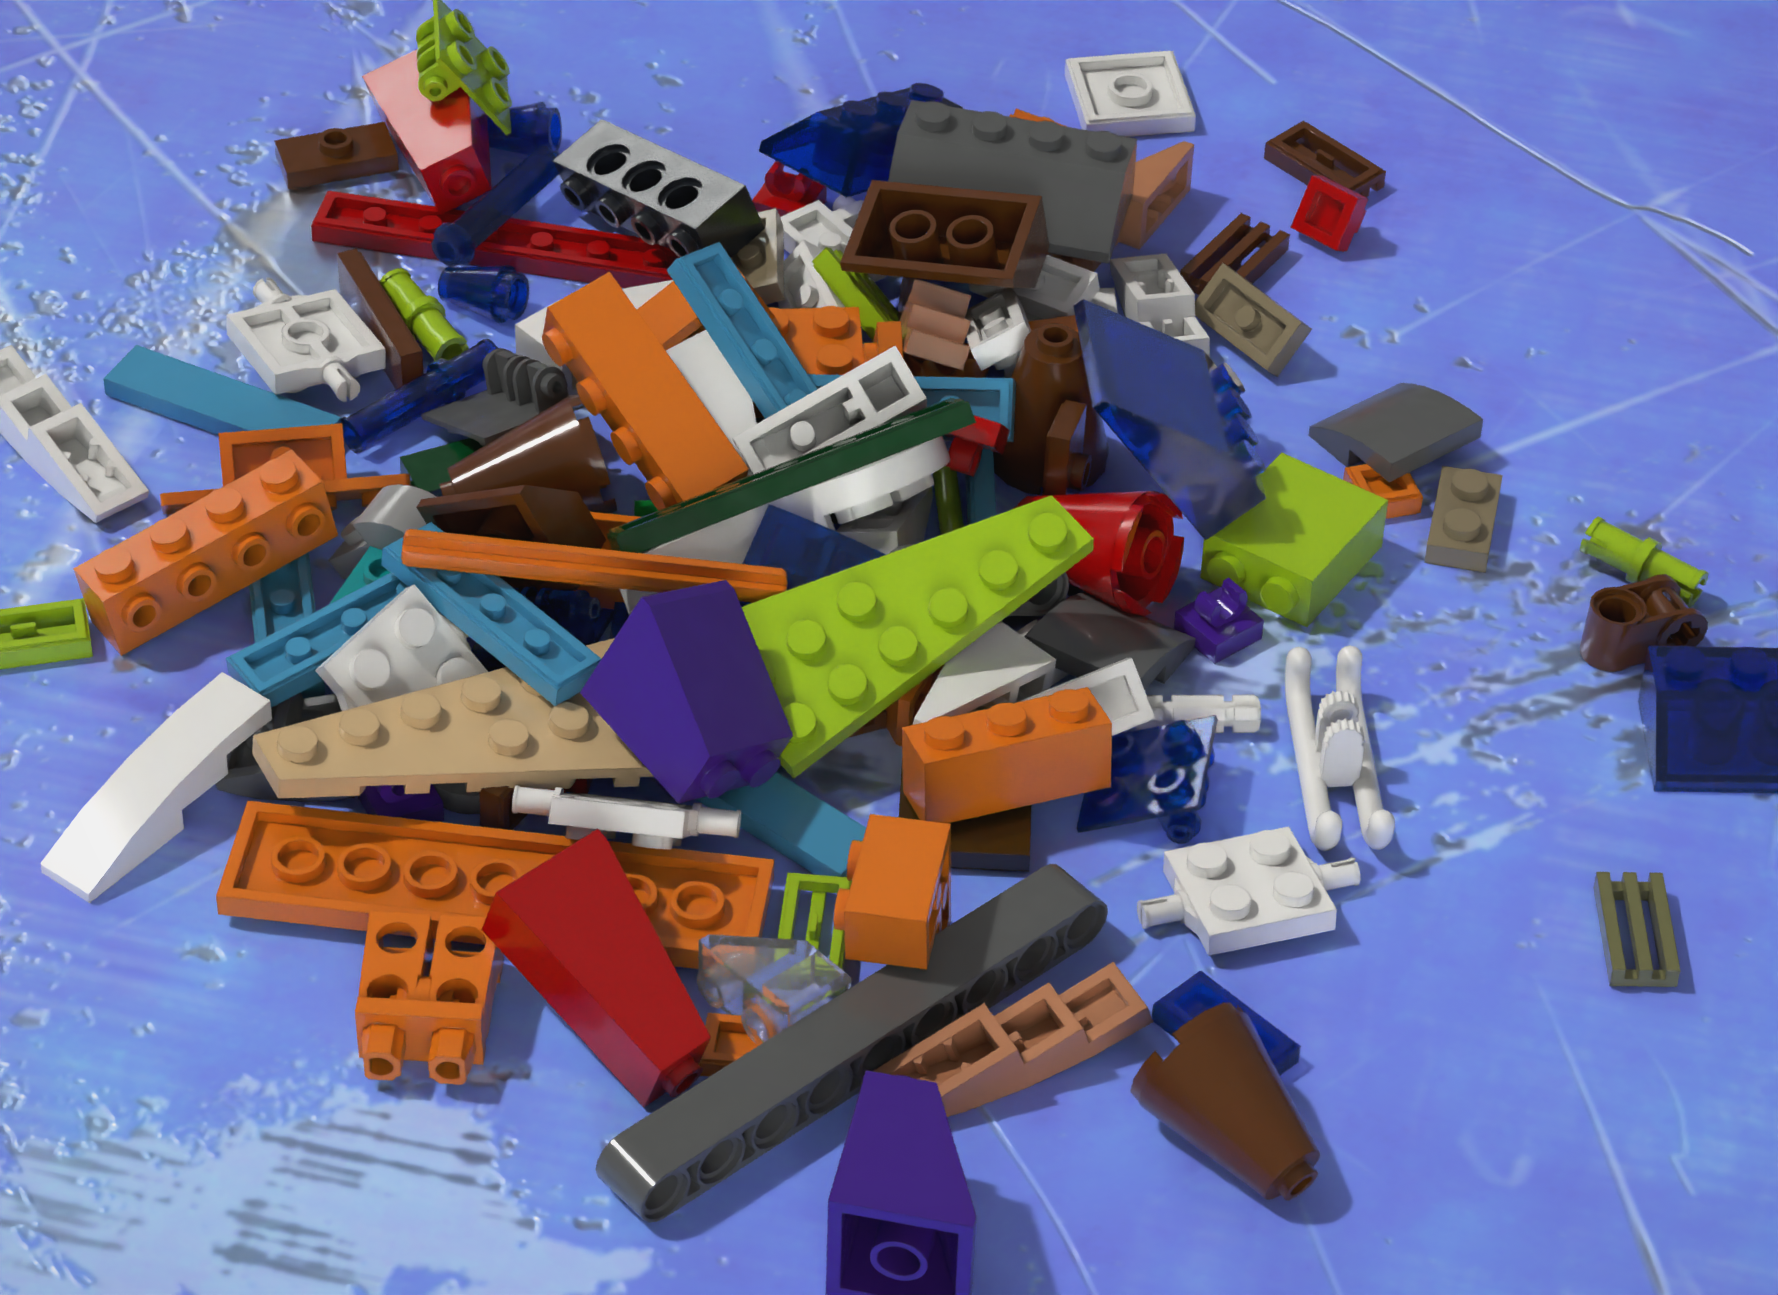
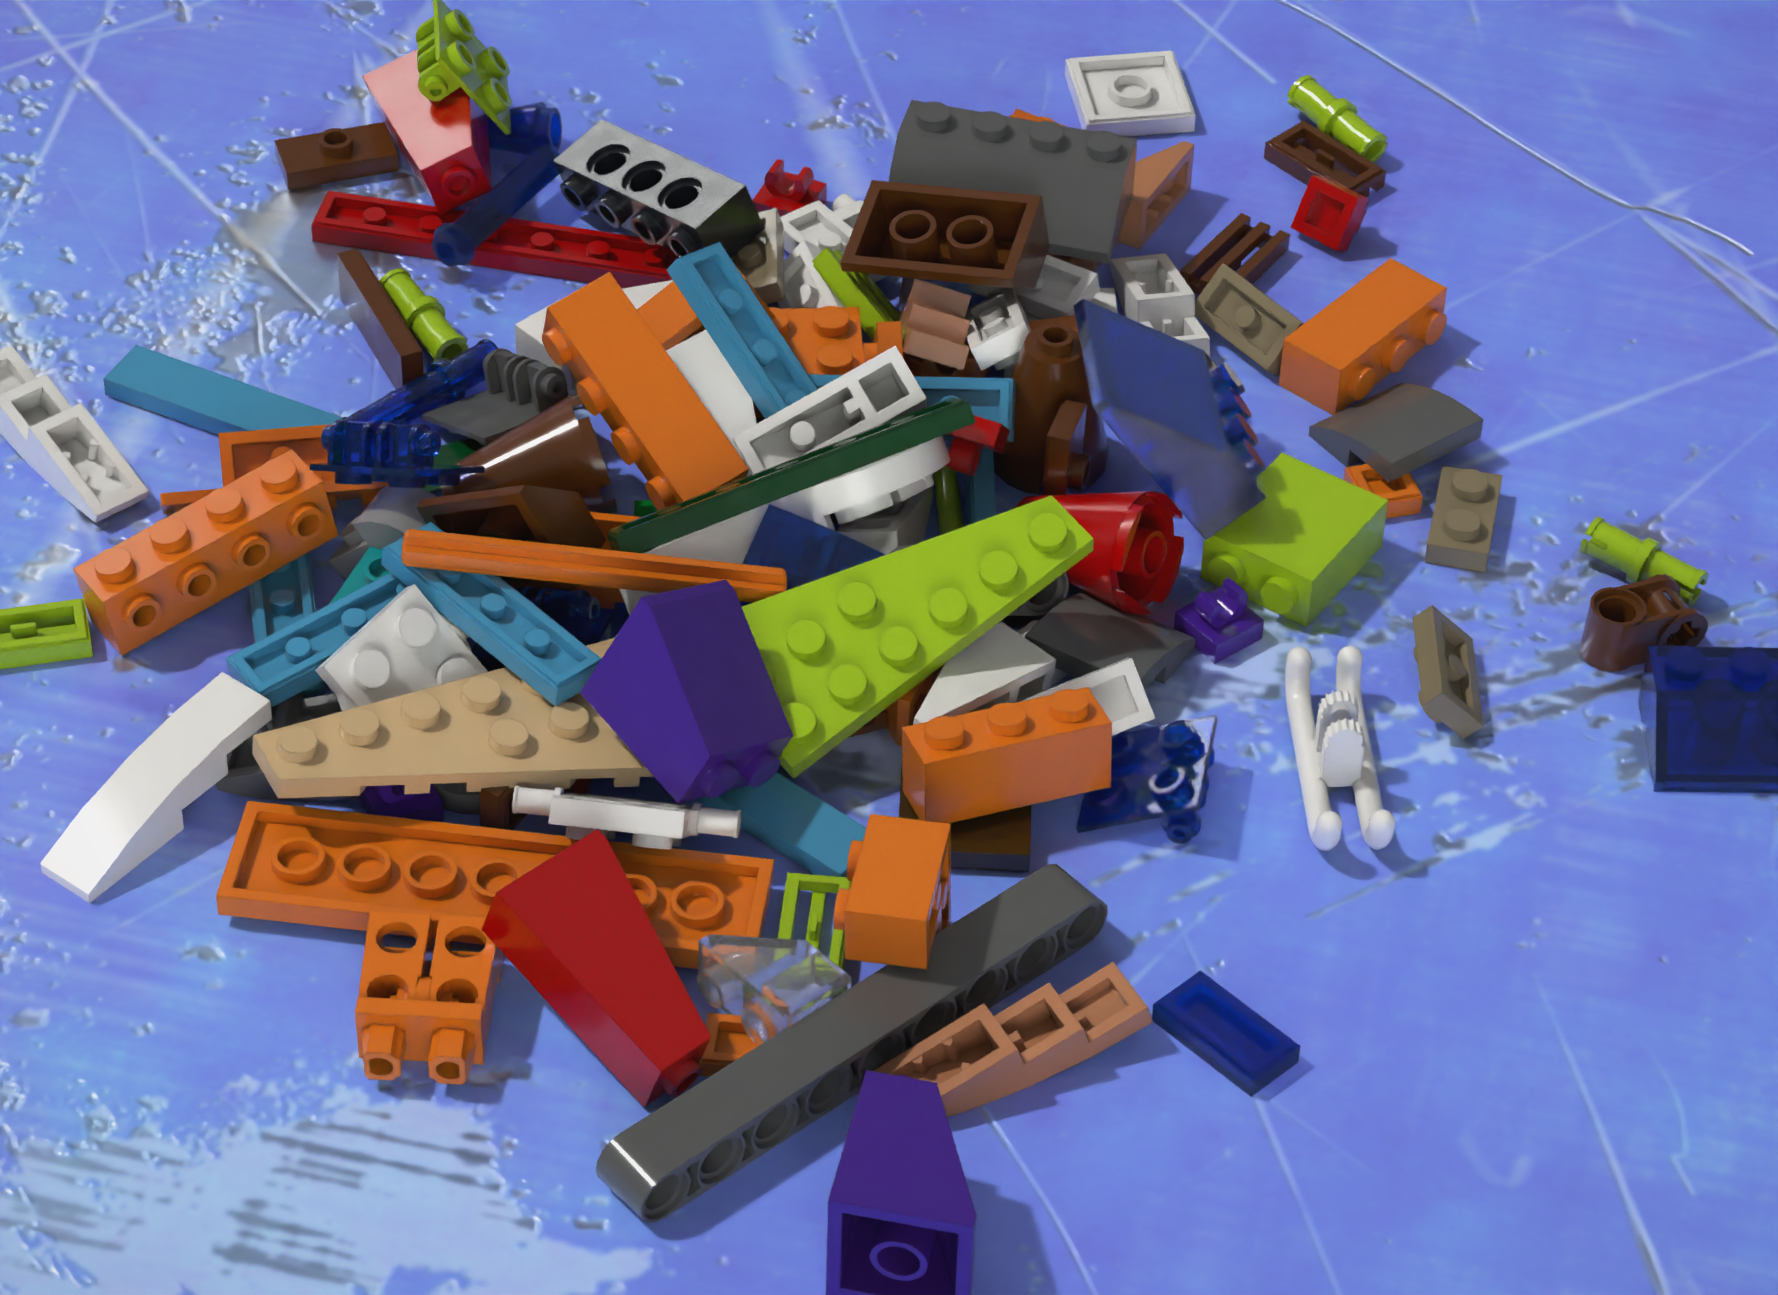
(305, 341): white plate -> none
(387, 453): none -> clear blue hinge
(486, 290): clear blue cone -> none
(849, 142): clear blue slope -> none
(1230, 1103): reddish brown cone -> none
(1241, 713): white axle -> none
(1248, 891): white plate -> none
(1336, 118): none -> lime pin
(1363, 337): none -> orange brick
(1447, 672): none -> dark tan plate
(1632, 893): olive tile -> none

